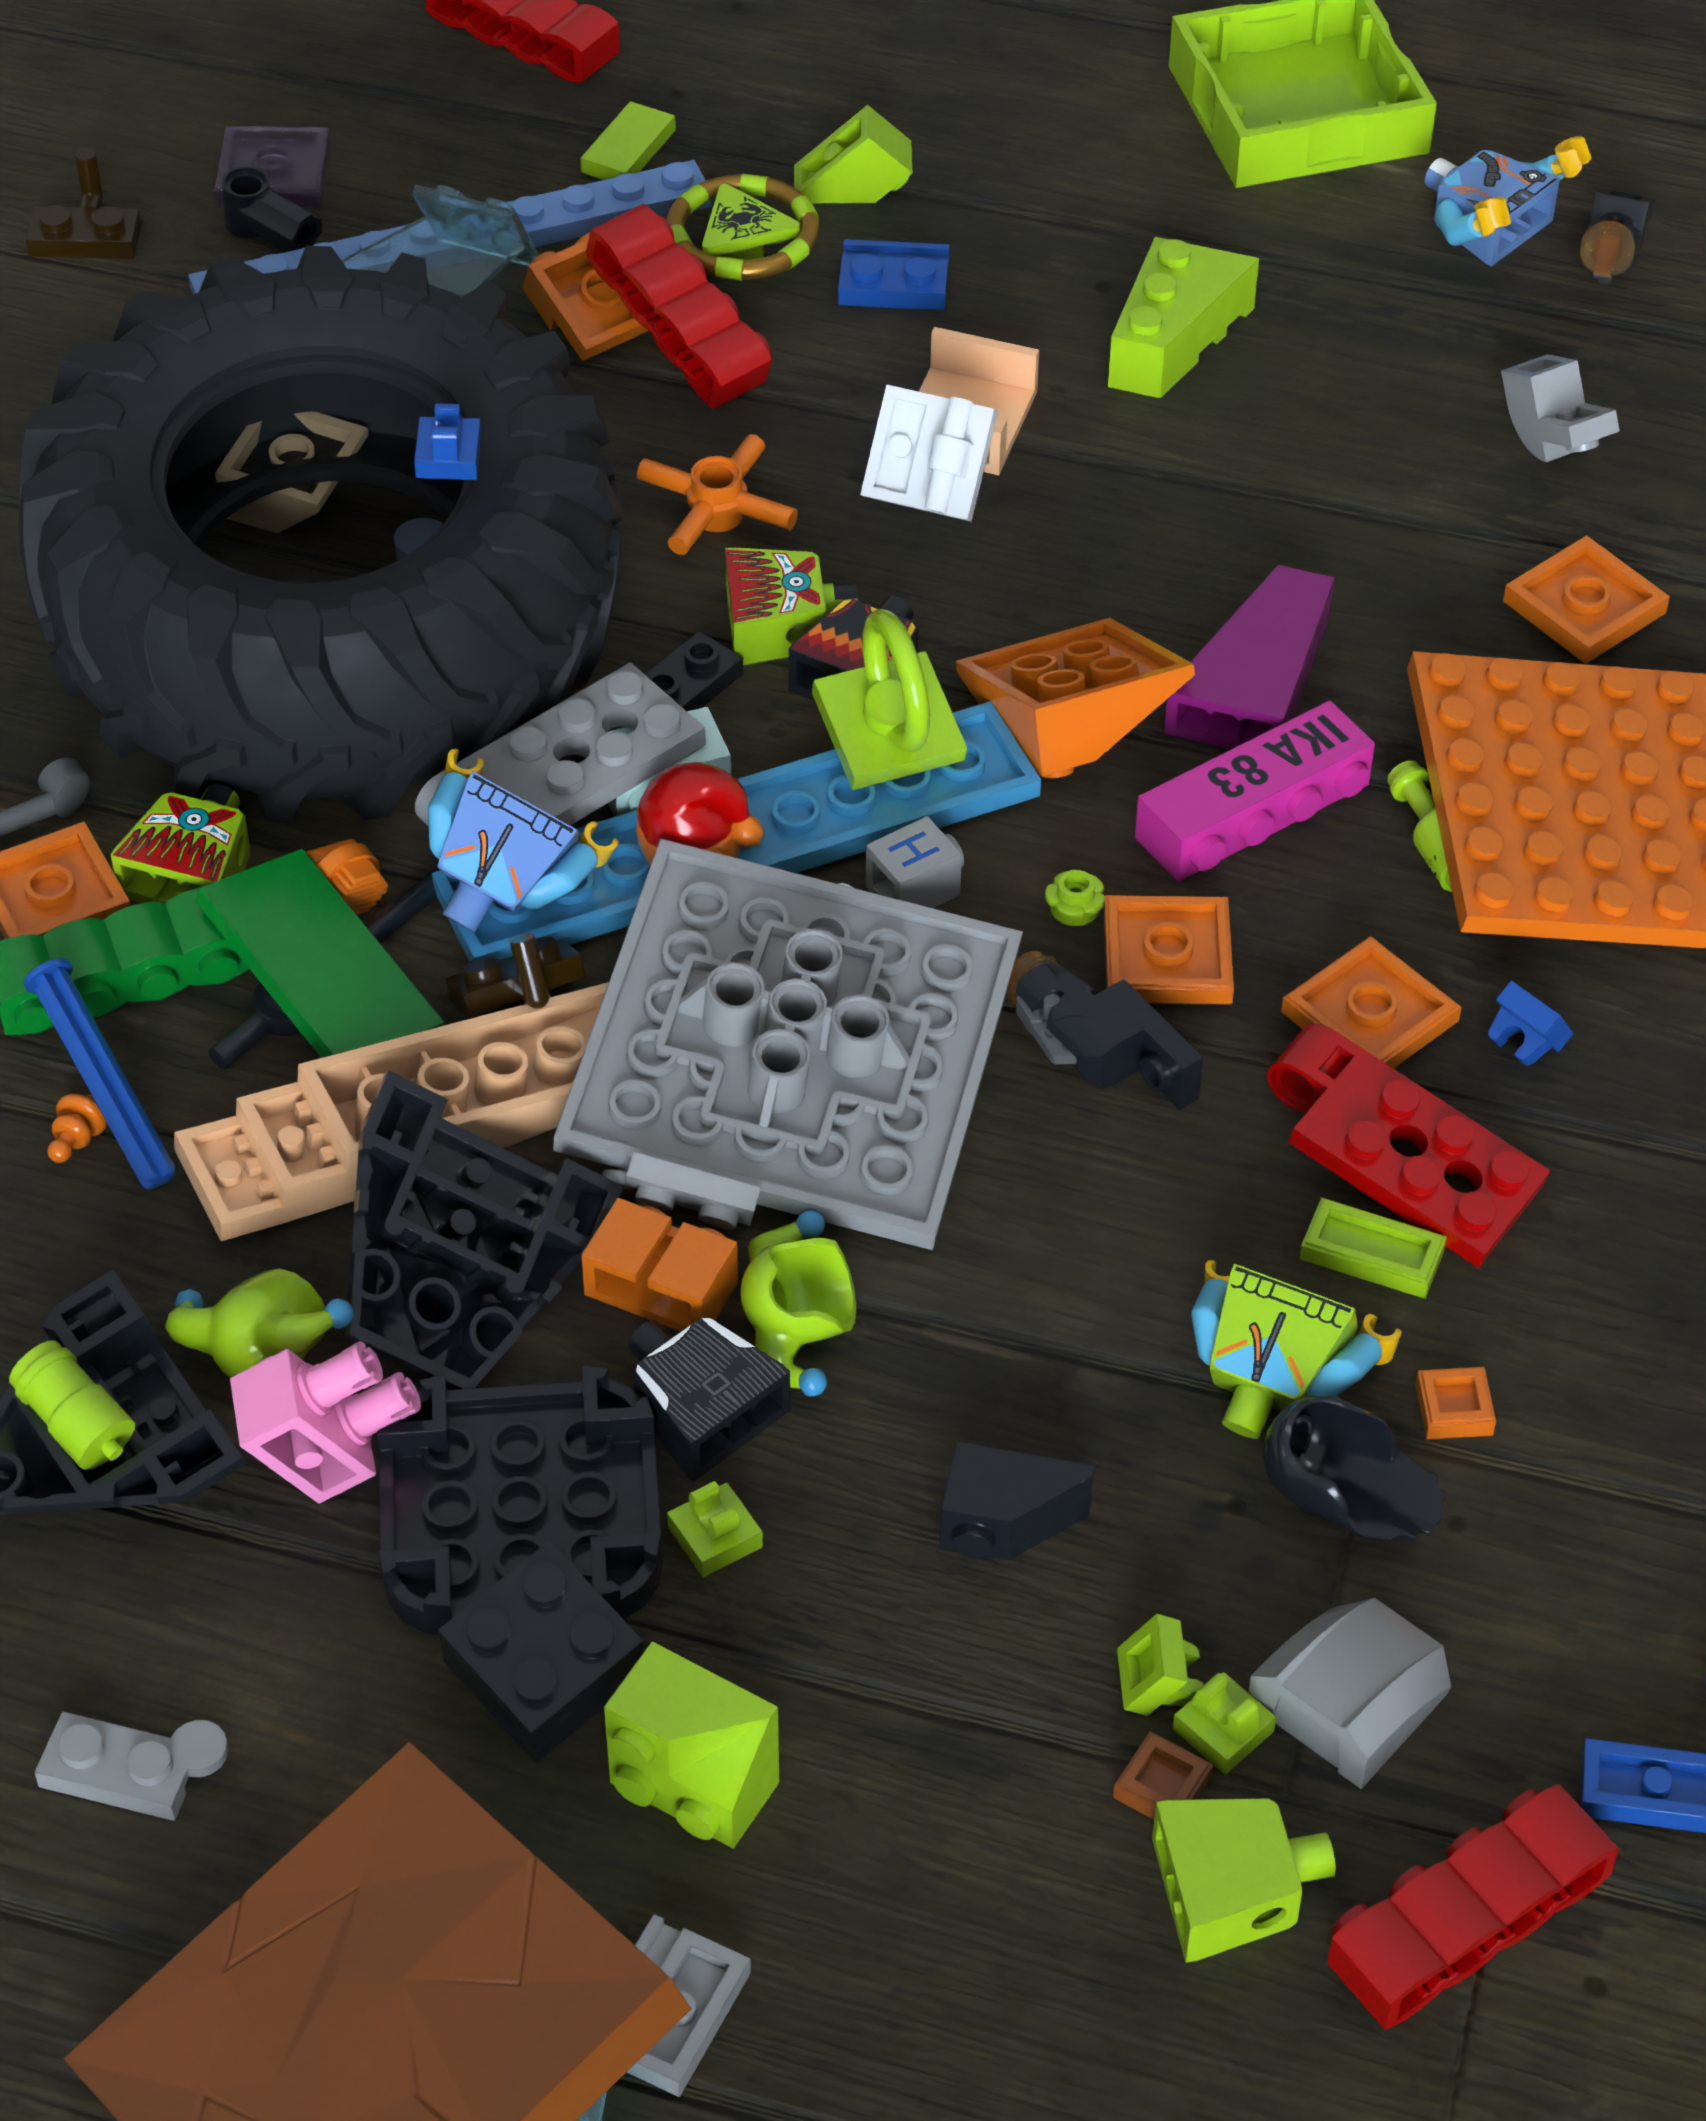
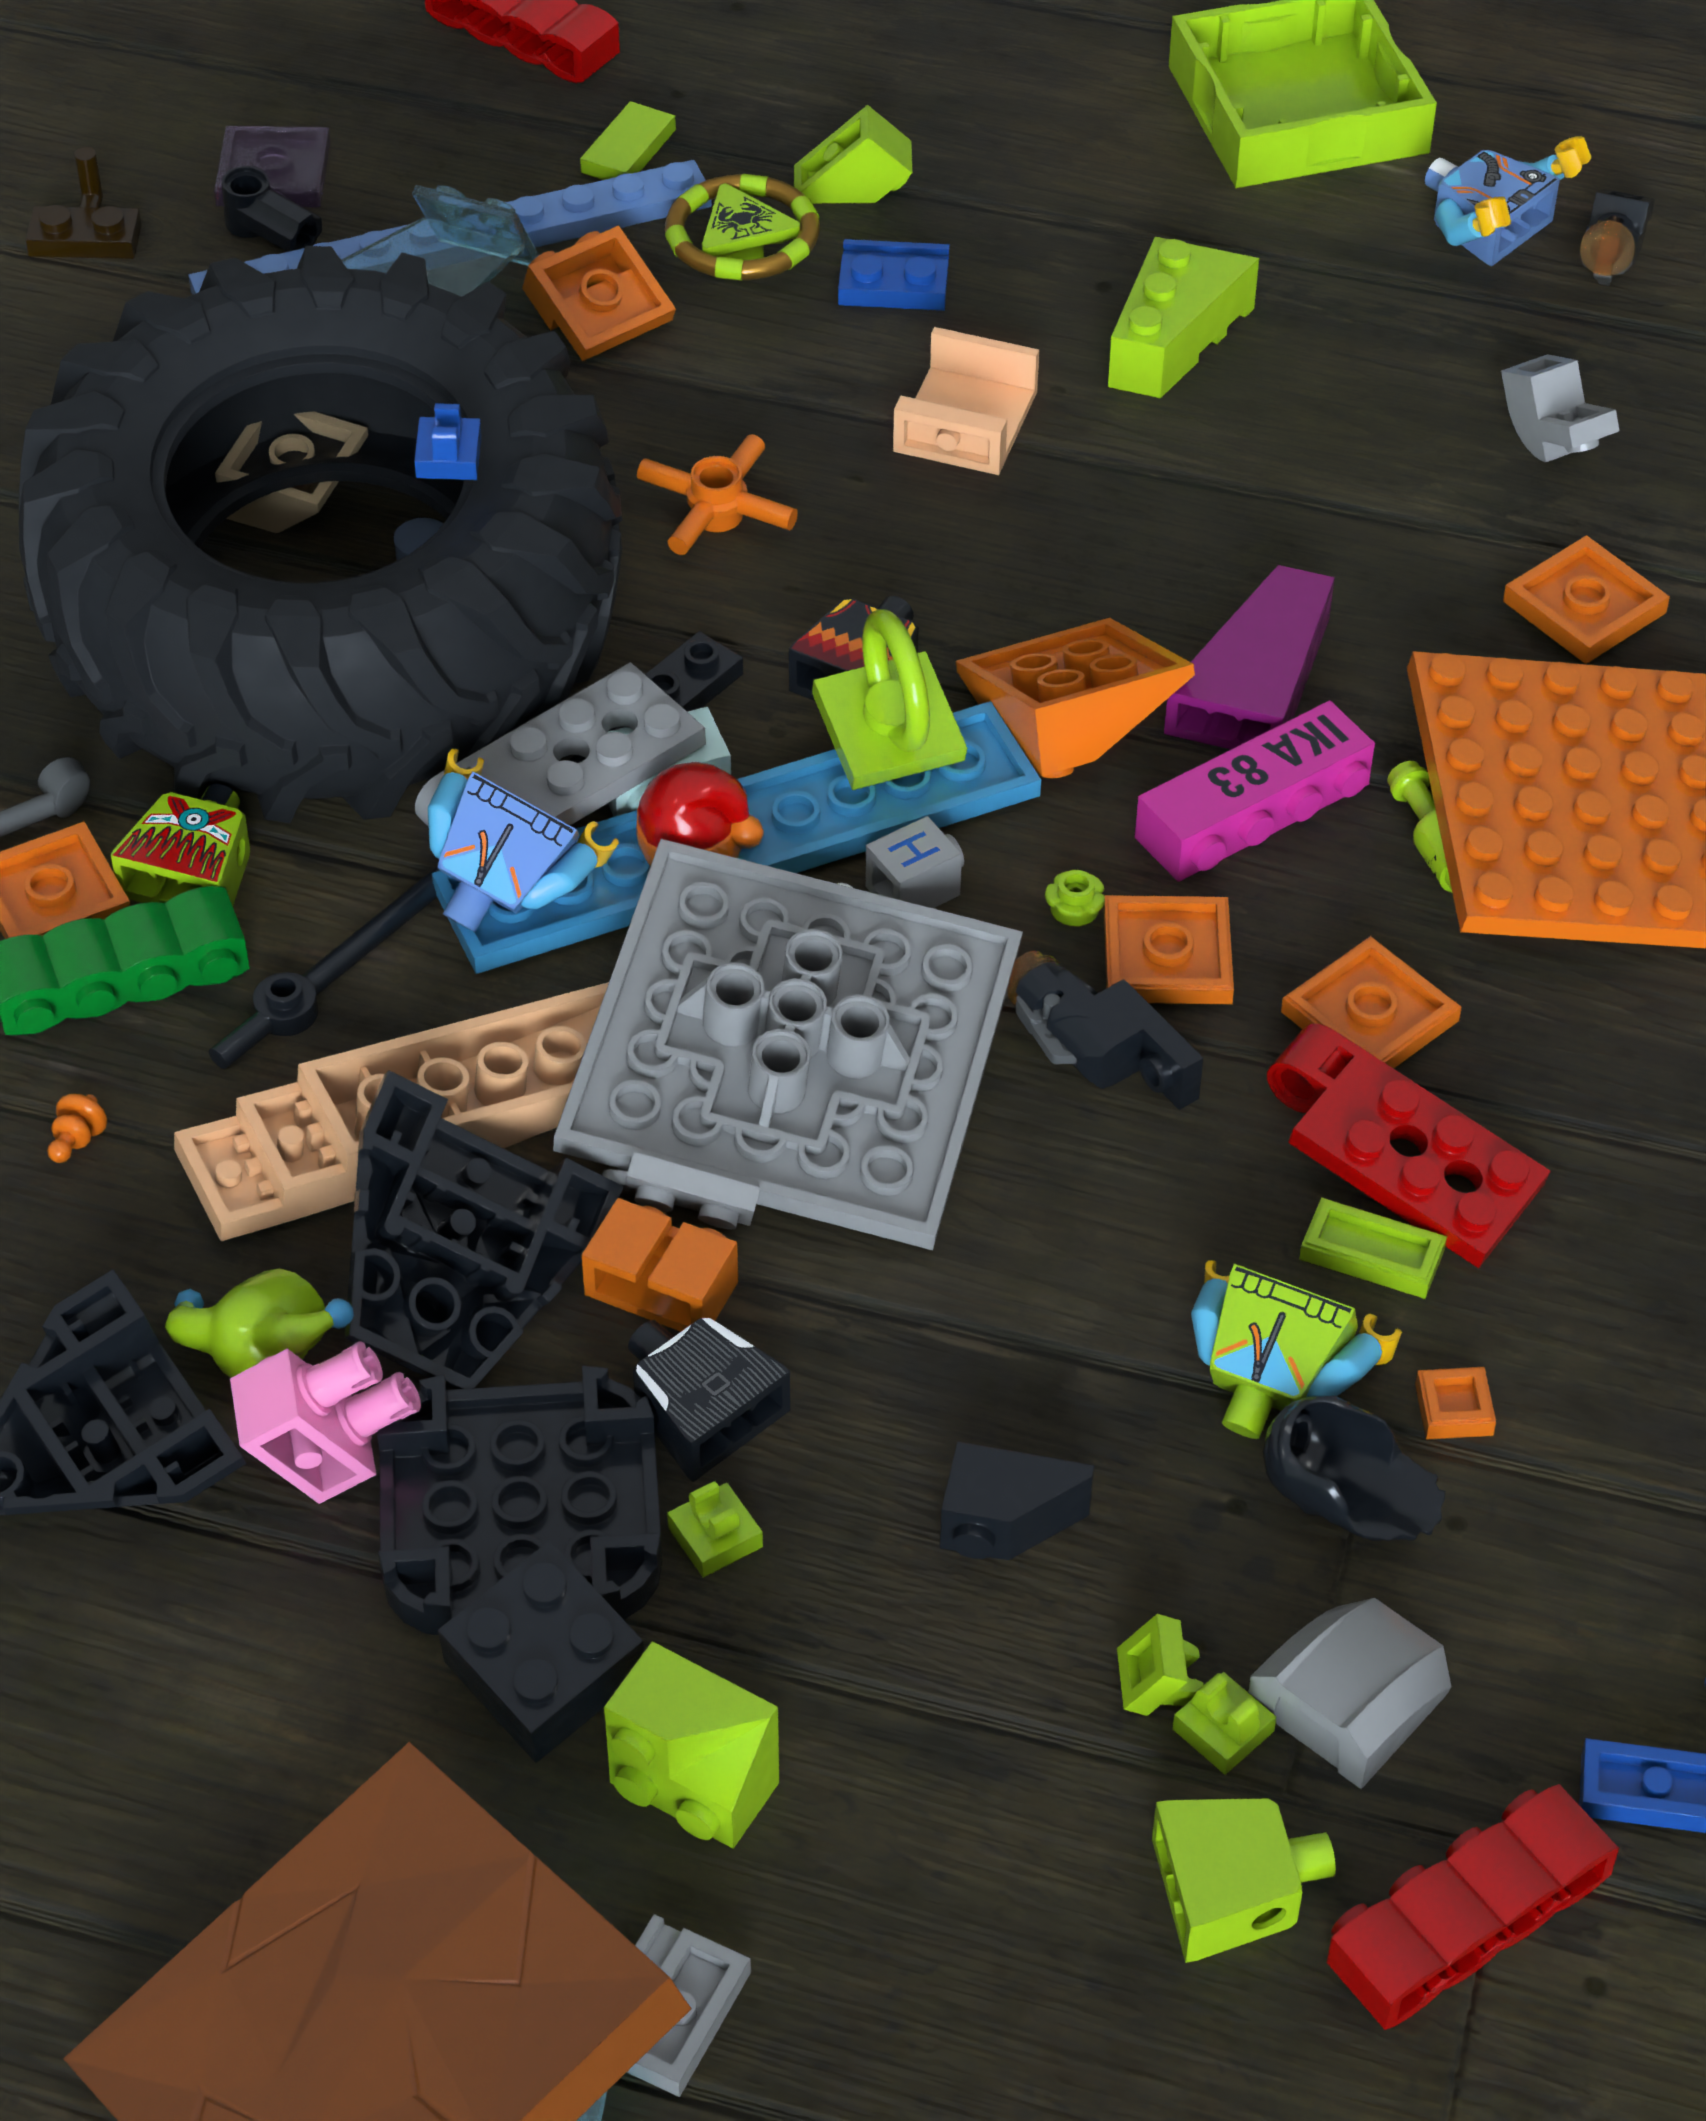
(74, 1408): lime piece -> none
(101, 1072): blue axle -> none
(129, 1765): light grey hinge -> none
(315, 956): green tile -> none
(352, 872): orange piece -> none
(525, 976): dark brown plate -> none
(682, 310): red brick -> none
(776, 599): torso -> none
(797, 1294): lime piece -> none
(929, 452): white plate -> none
(1159, 1774): dark orange tile -> none
(1527, 1015): blue tile -> none

